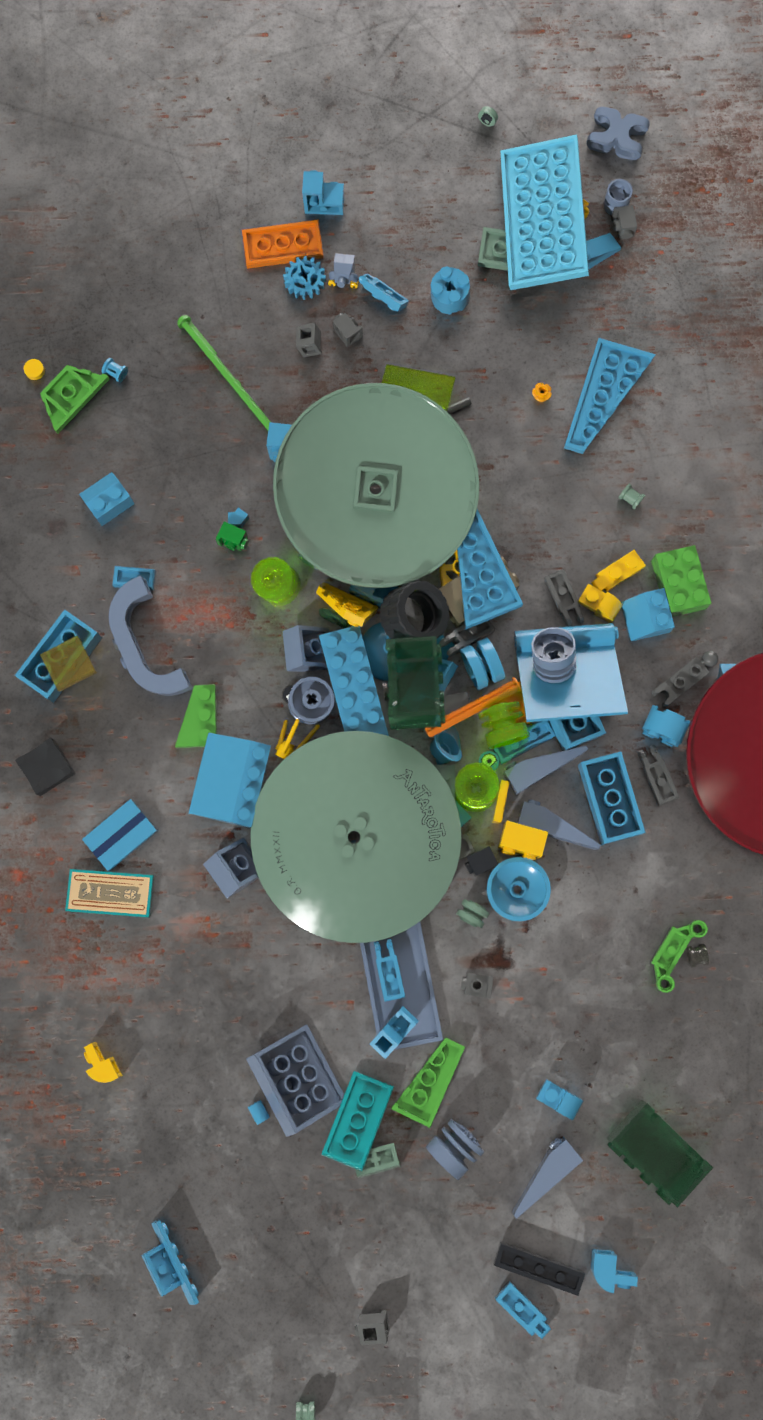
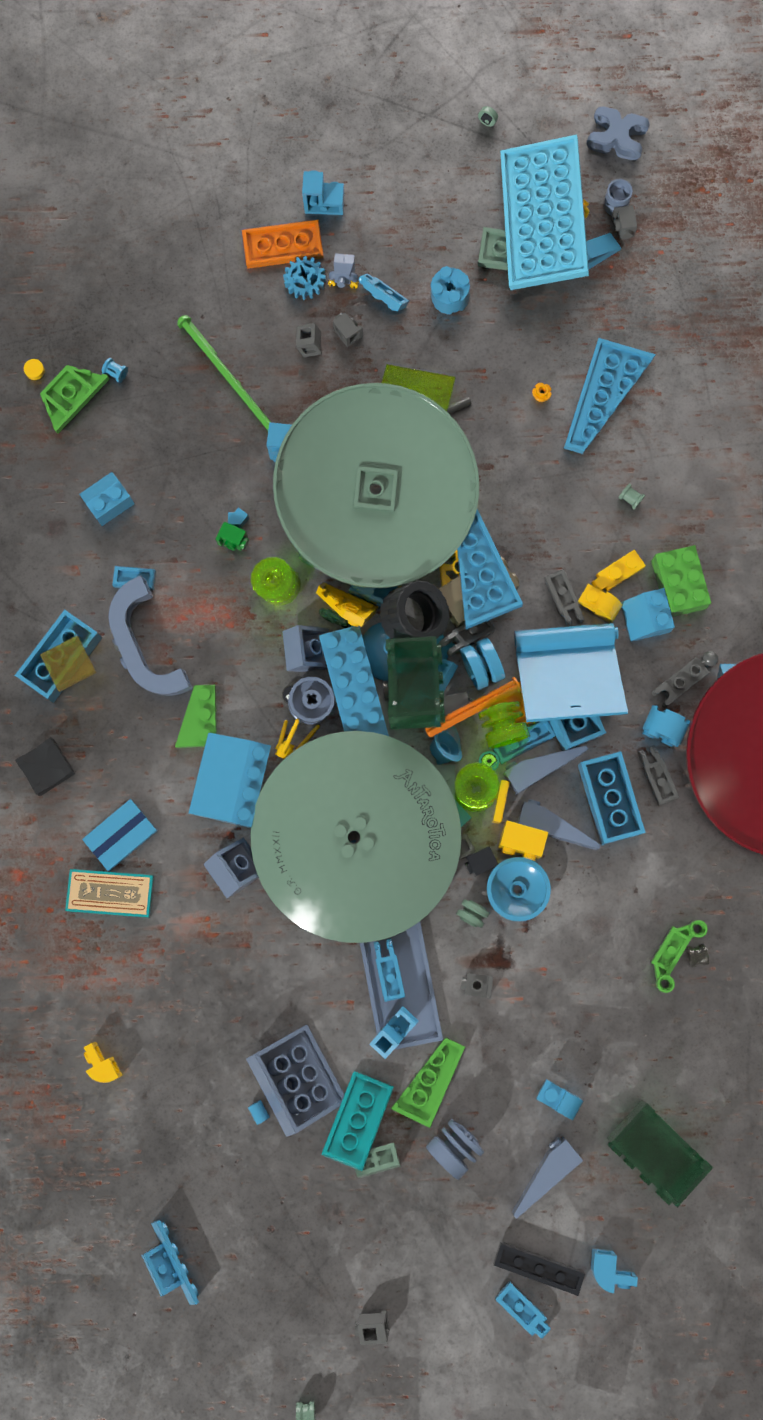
(554, 655): sand blue wheel -> none

